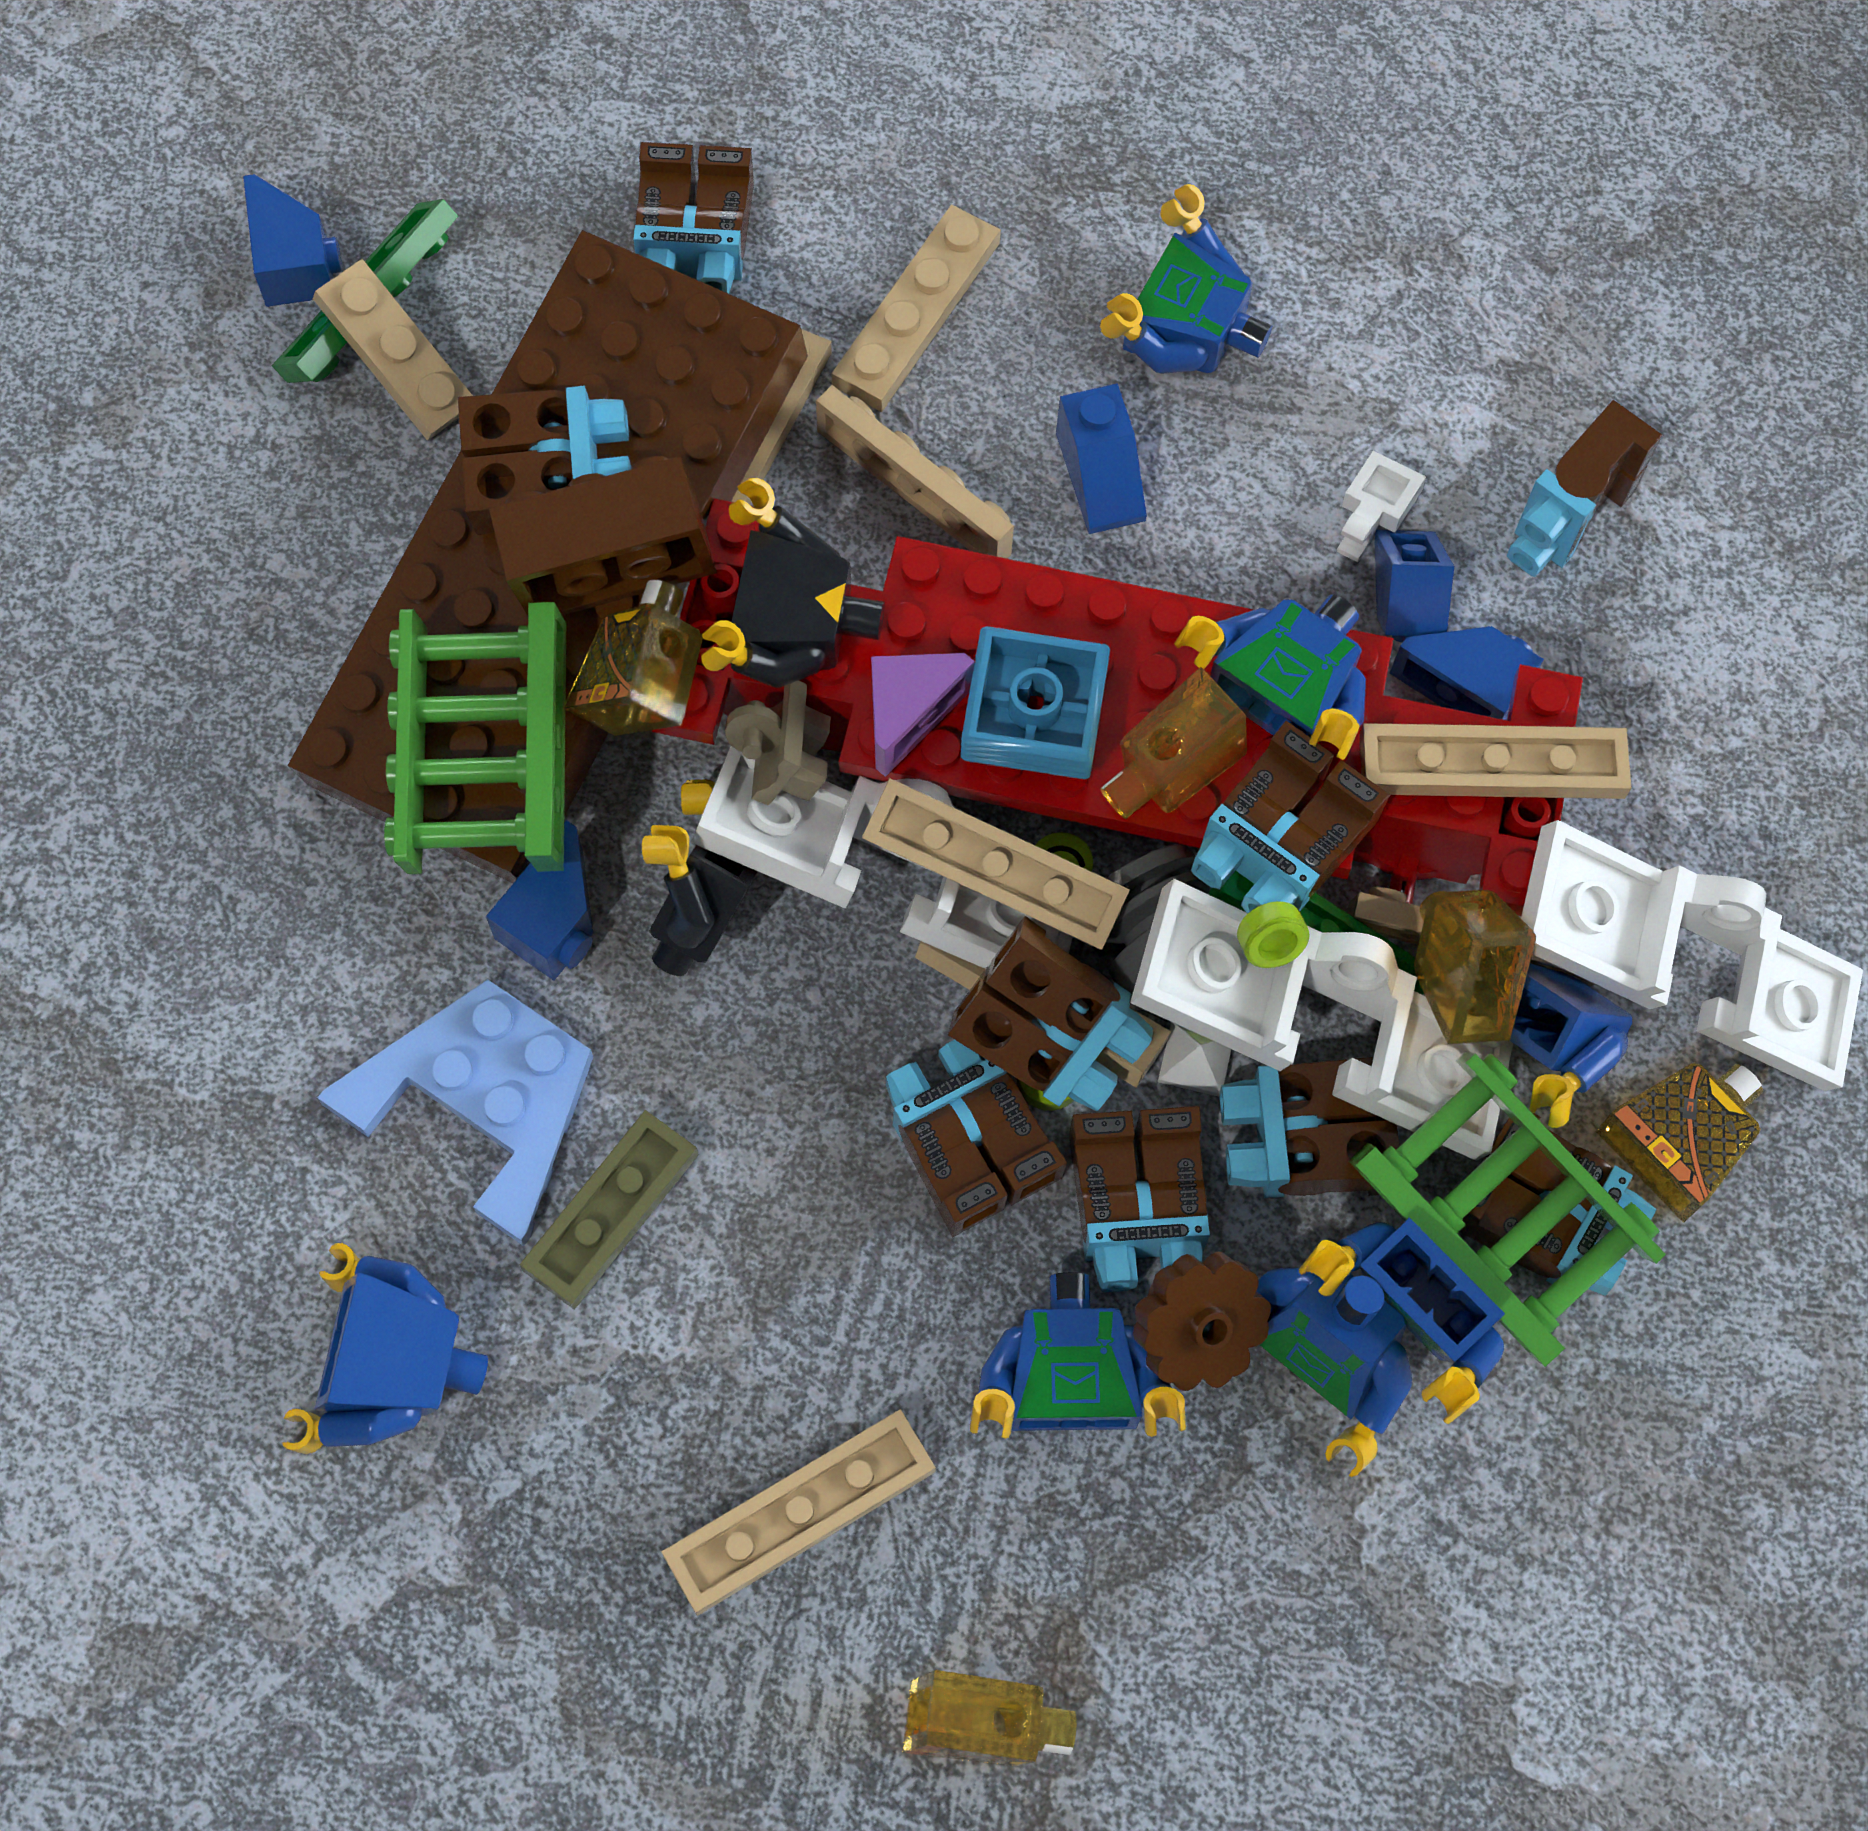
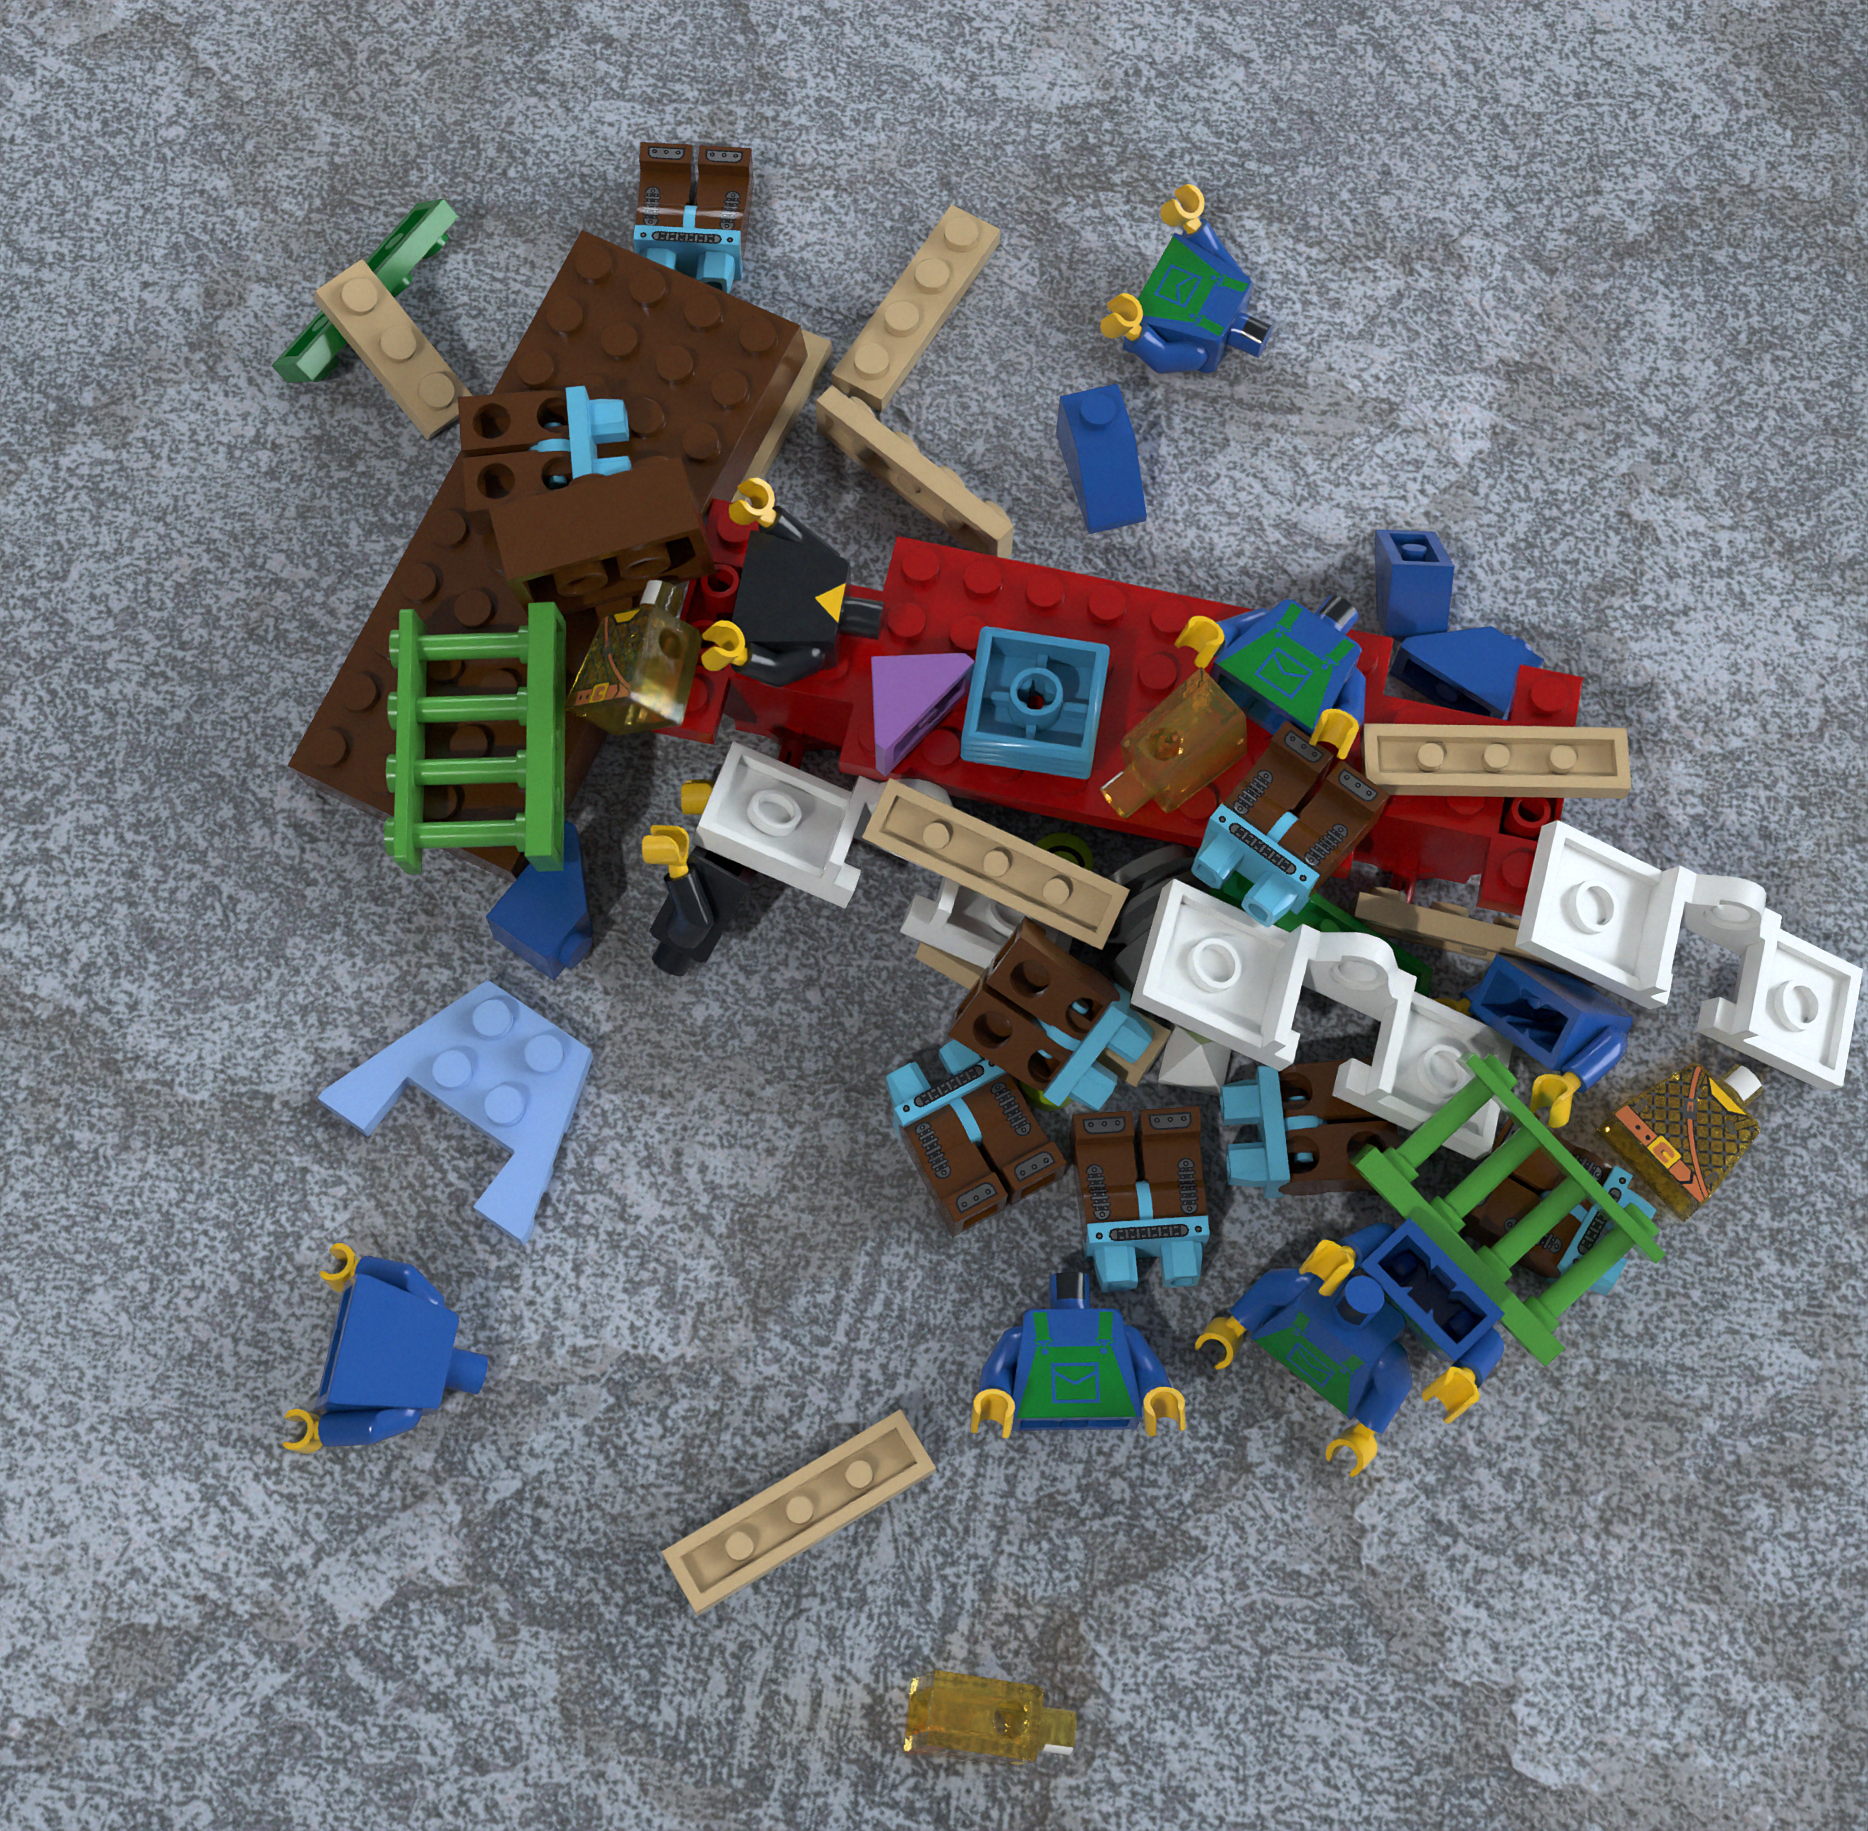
(287, 245): blue slope -> none
(609, 1209): olive plate -> none
(782, 744): dark tan hips -> none
(1201, 1321): reddish brown plant -> none
(1273, 934): lime tile -> none
(1377, 497): white plate -> none
(1472, 964): clear yellow torso -> none
(1598, 466): hips -> none

